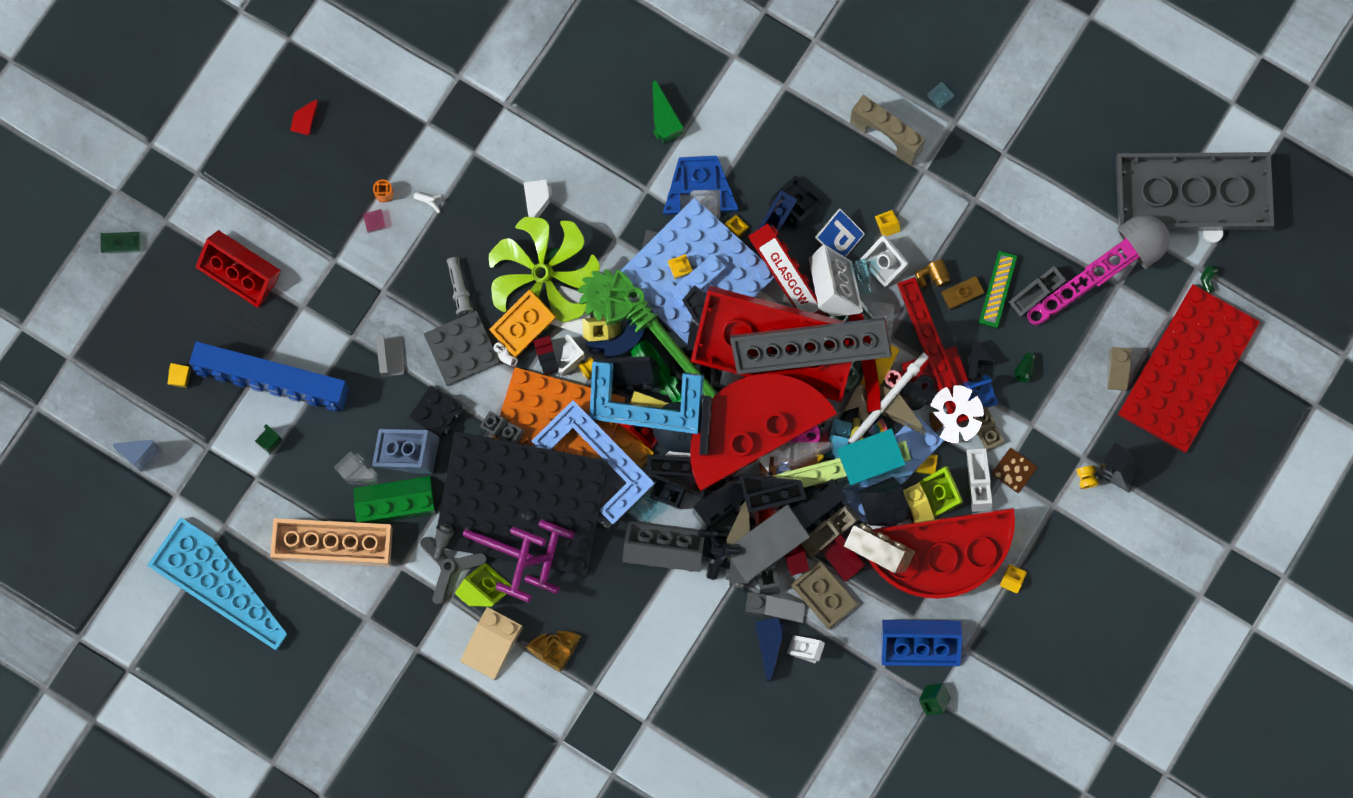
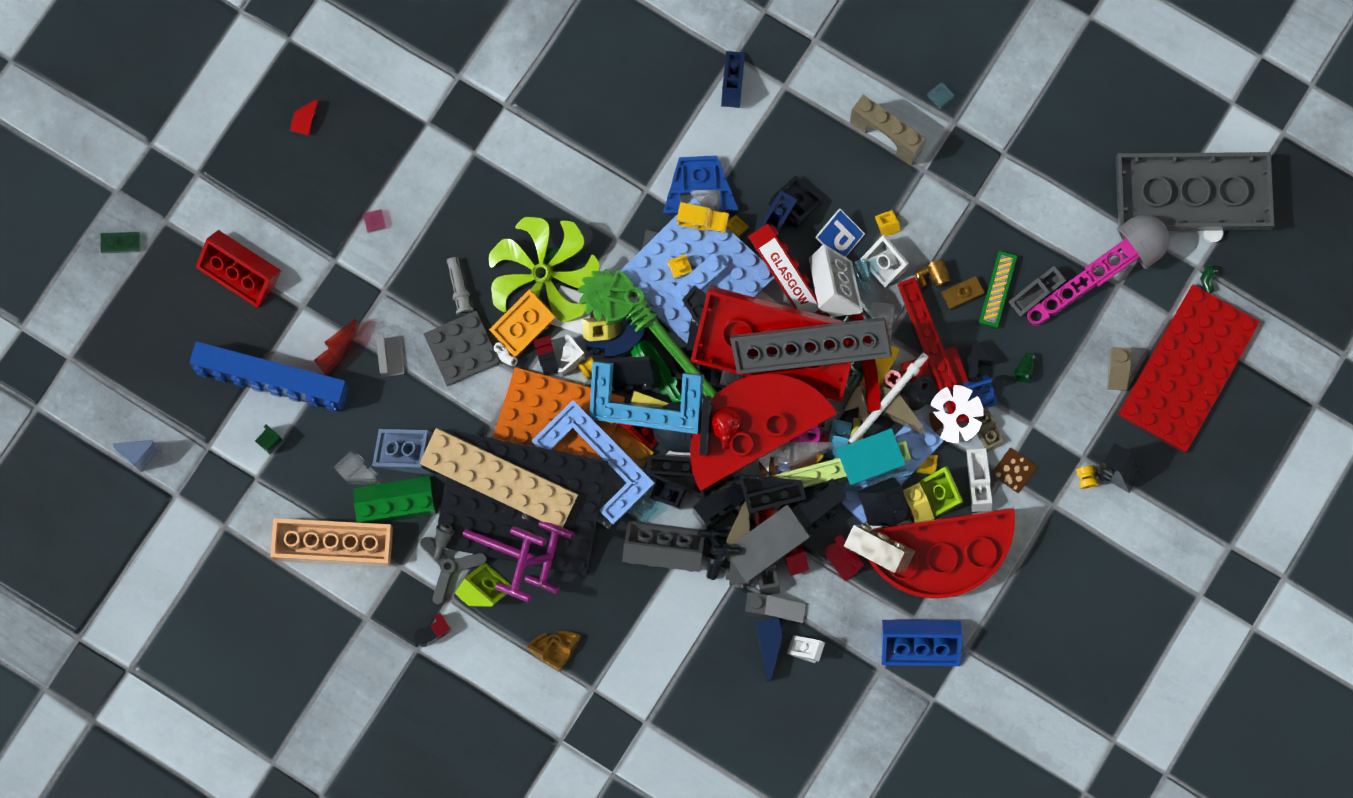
(178, 375): yellow slope -> none
(205, 572): medium azure wing -> none
(337, 347): none -> clear red slope
(383, 191): orange wheel -> none
(428, 199): white bar -> none
(432, 633): none -> leg
(436, 412): black plate -> none
(491, 643): tan slope -> none
(498, 478): none -> tan plate
(501, 428): dark grey slope -> none
(537, 197): white slope -> none
(665, 120): green slope -> none
(701, 218): none -> yellow piece
(725, 424): none -> red hat
(732, 79): none -> dark blue slope
(824, 594): dark tan tile -> none
(830, 529): dark tan slope -> none
(880, 426): tile -> none
(934, 699): dark green panel -> none
(1013, 578): yellow slope -> none

